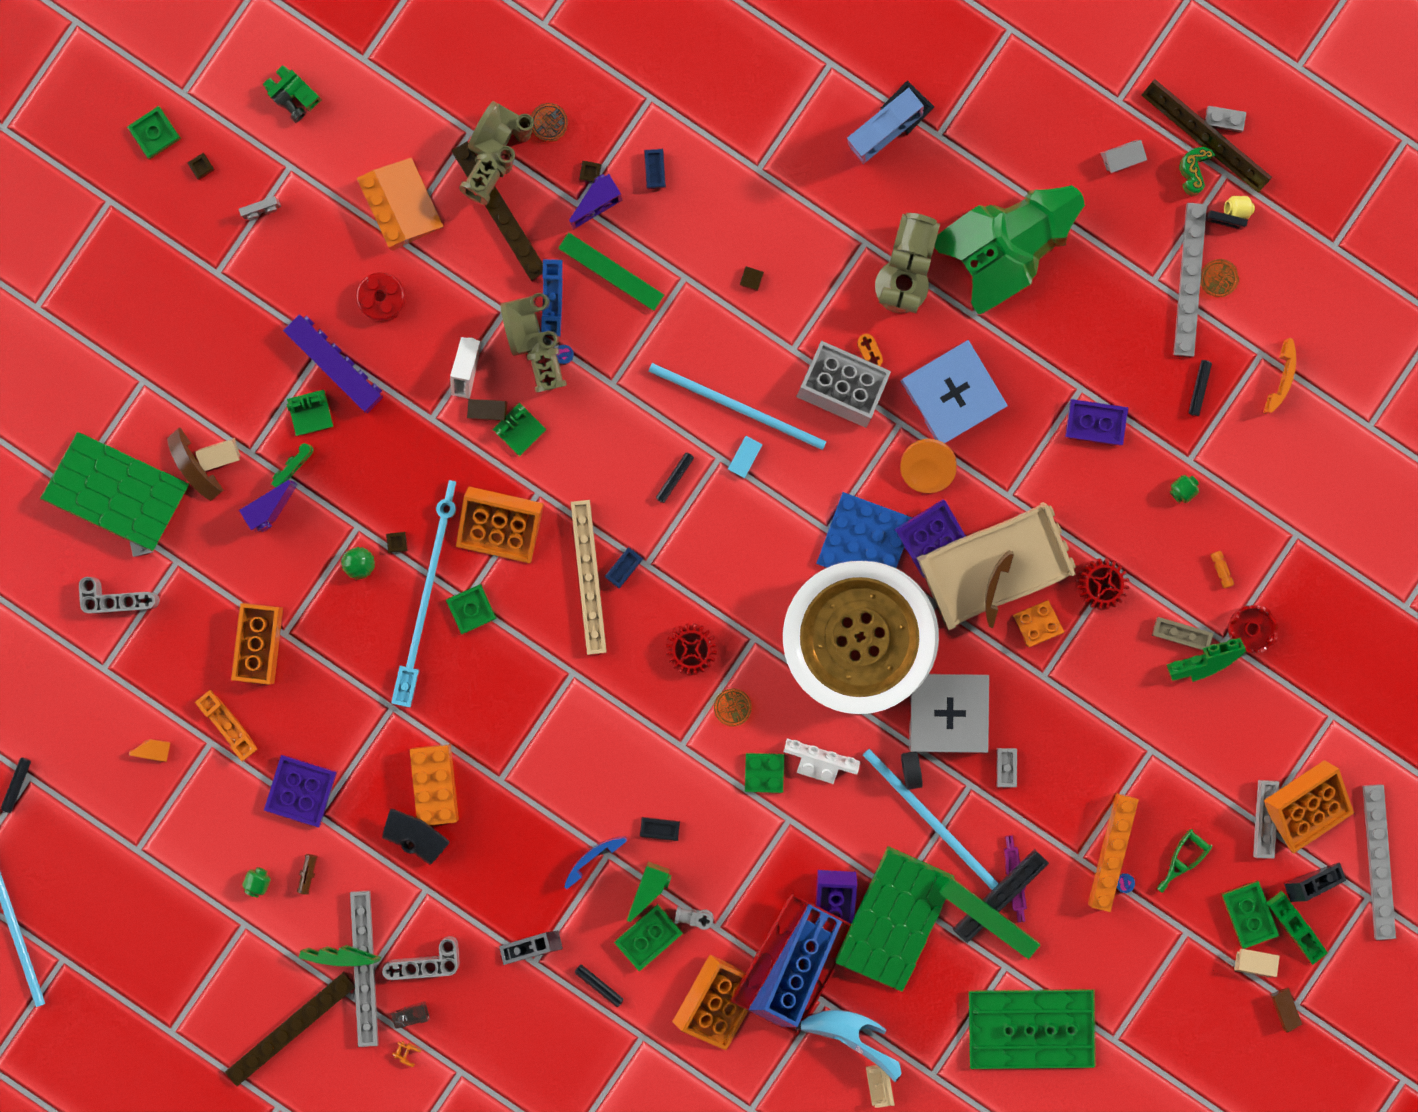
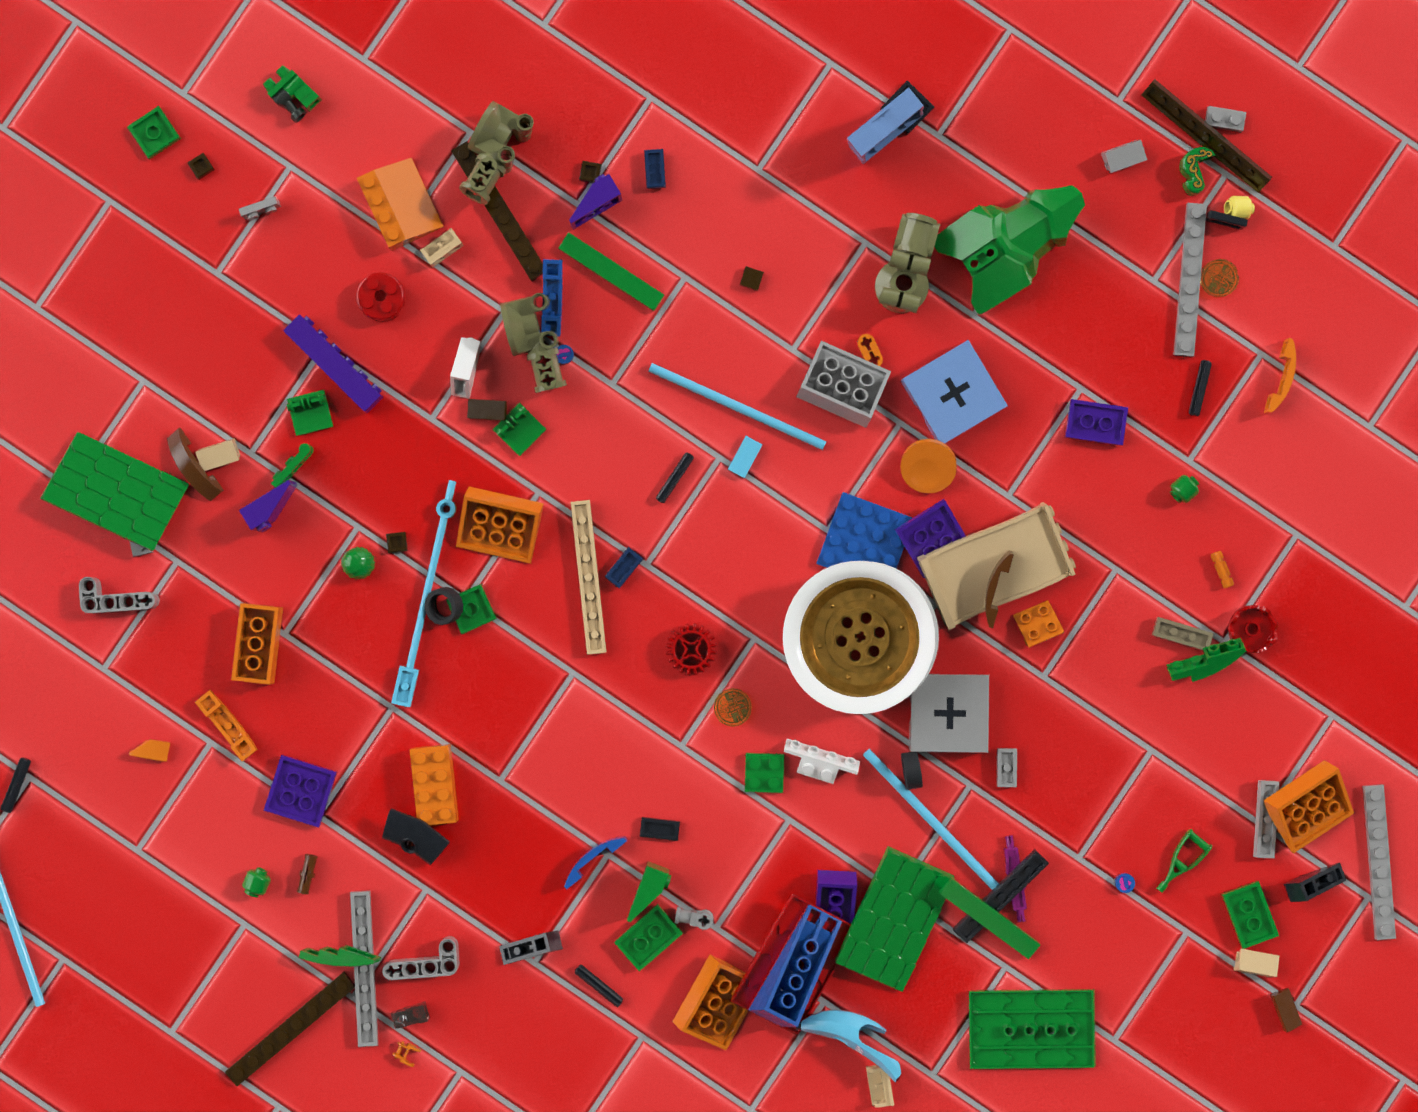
(431, 607): none -> black tyre
(442, 247): none -> tan hinge
(549, 122): tile -> none
(1099, 591): red gear -> none
(1113, 852): orange brick -> none
(1297, 927): green slope -> none

